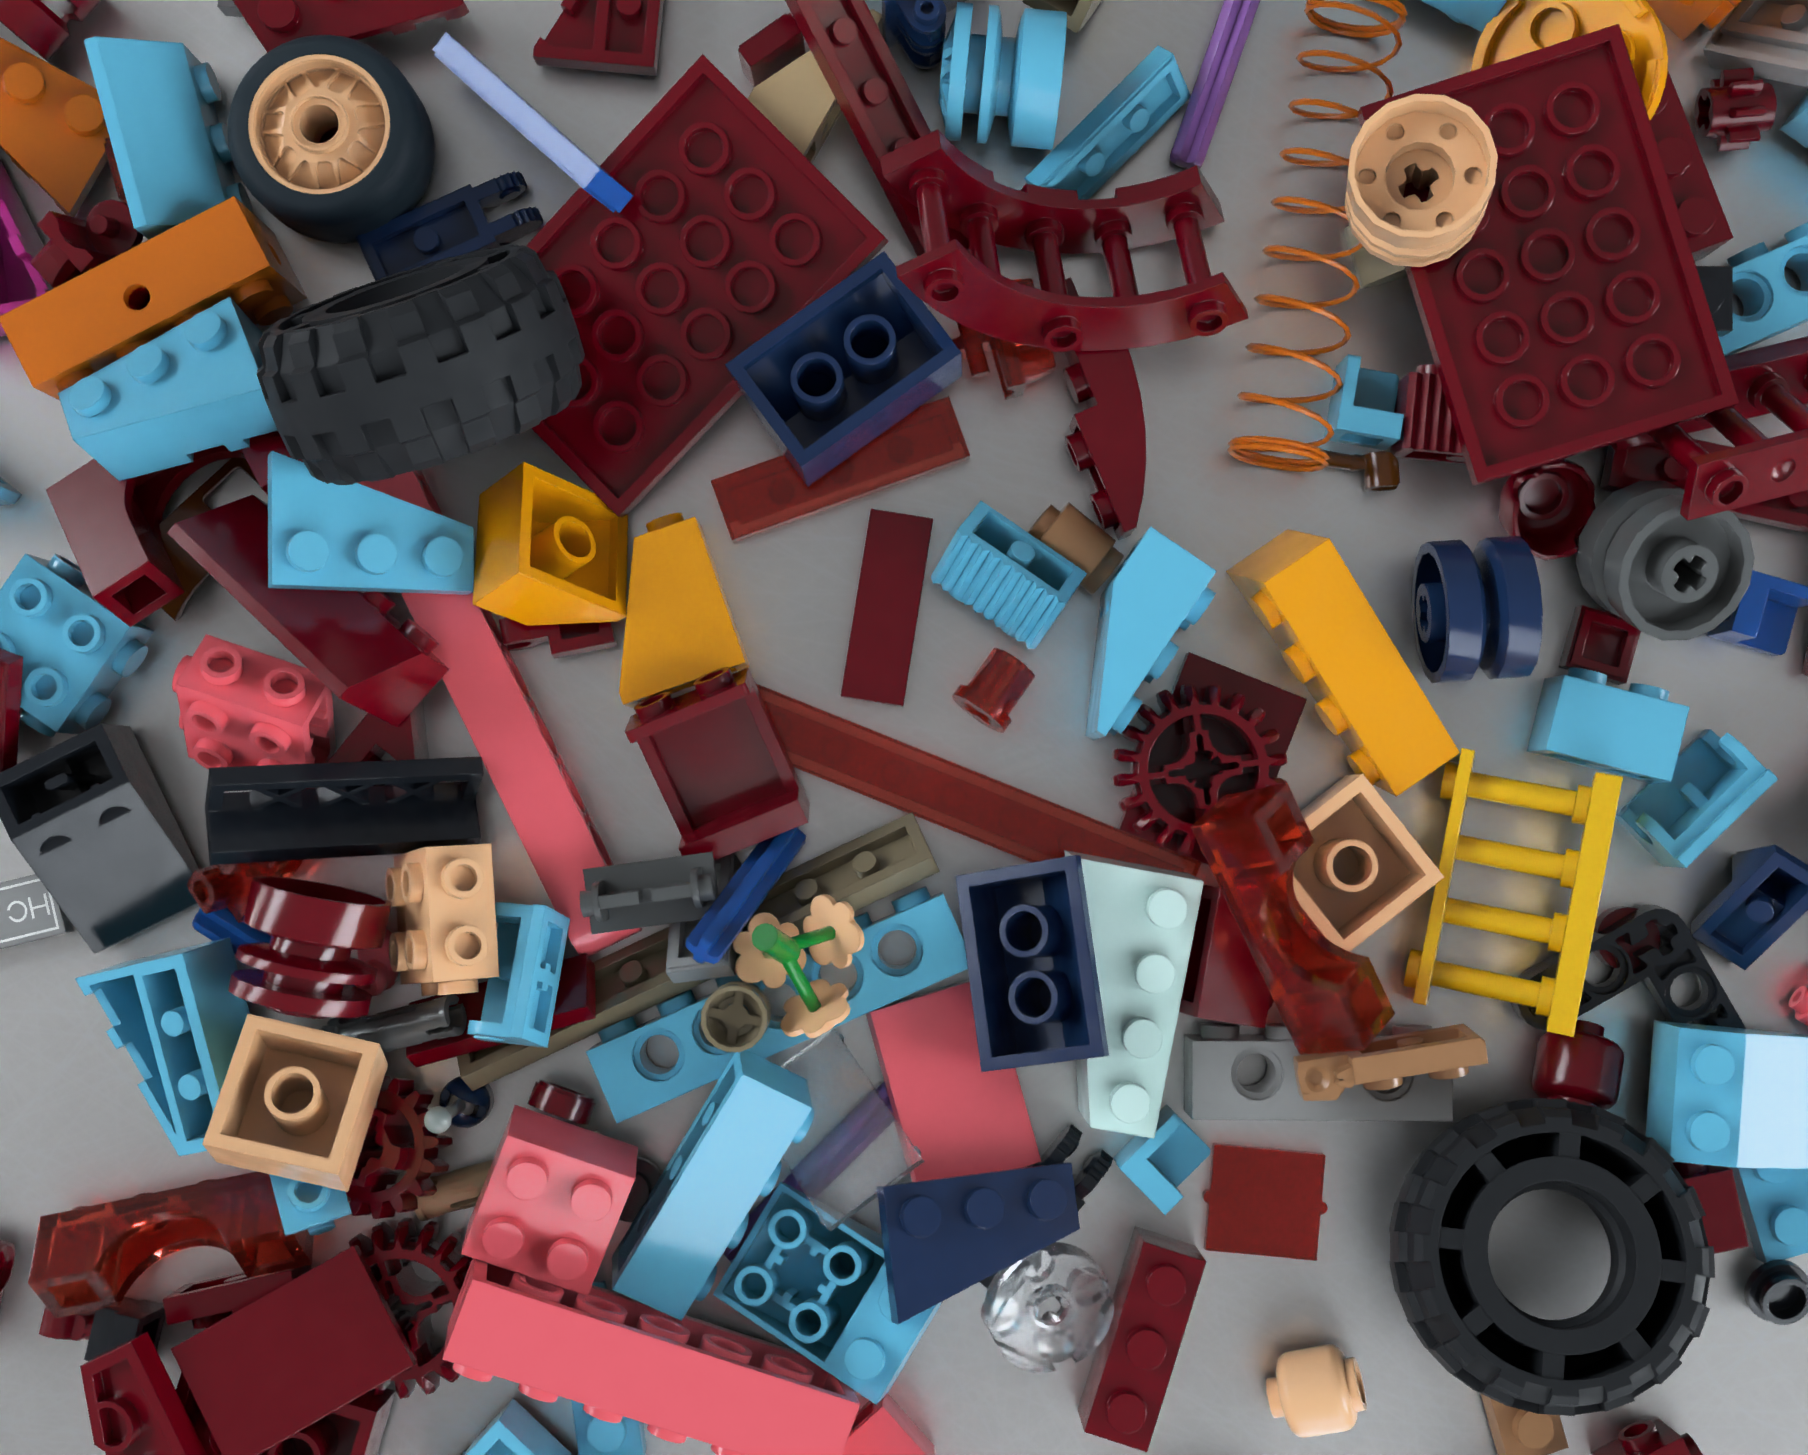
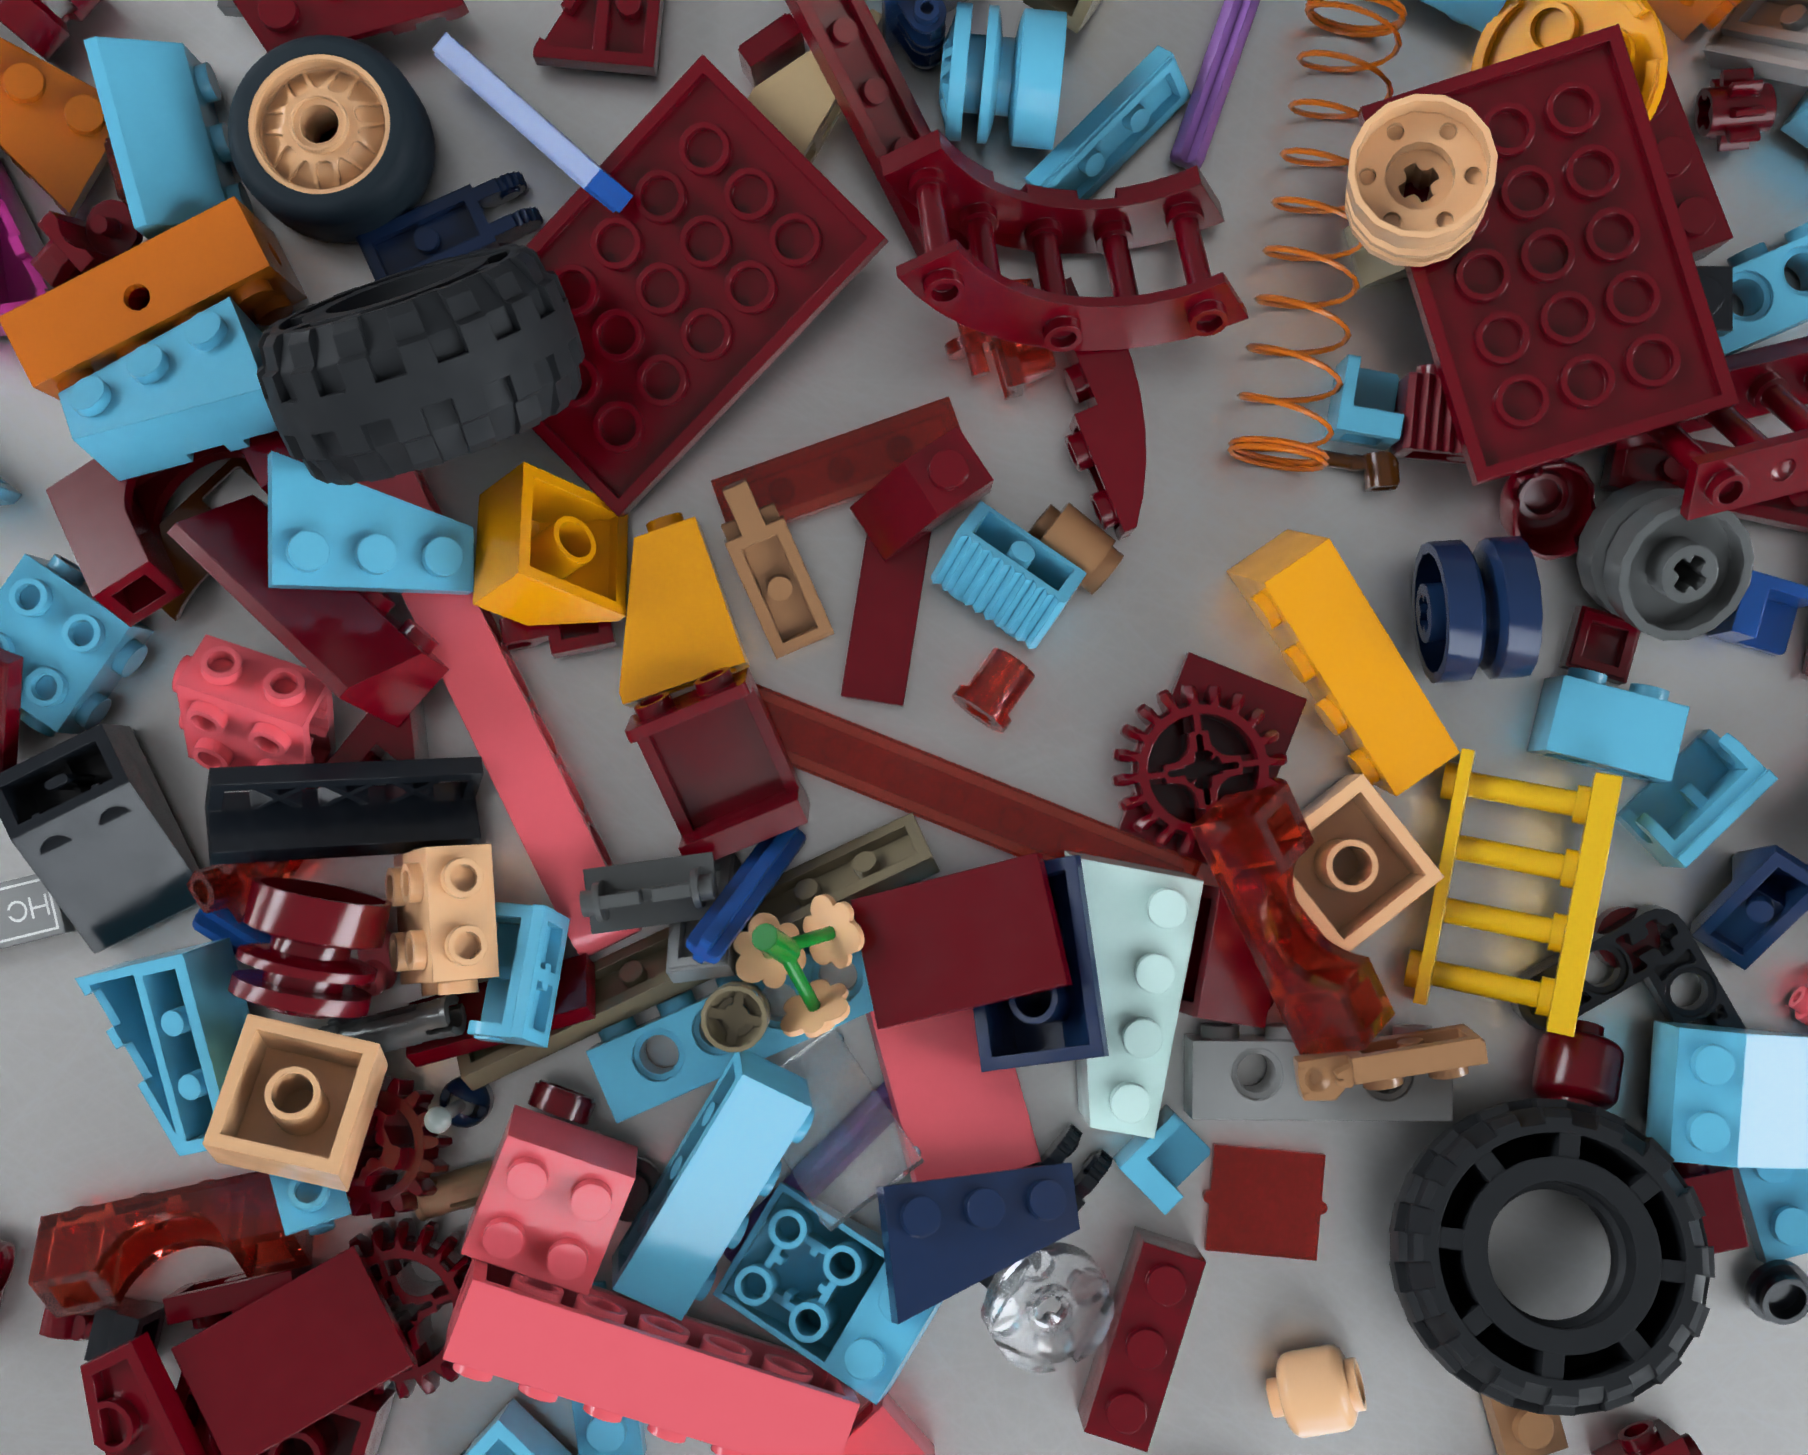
(773, 573): none -> medium nougat hinge
(846, 368): dark blue slope -> none
(922, 493): none -> dark red slope
(961, 941): none -> dark red tile
(1139, 613): medium azure slope -> none

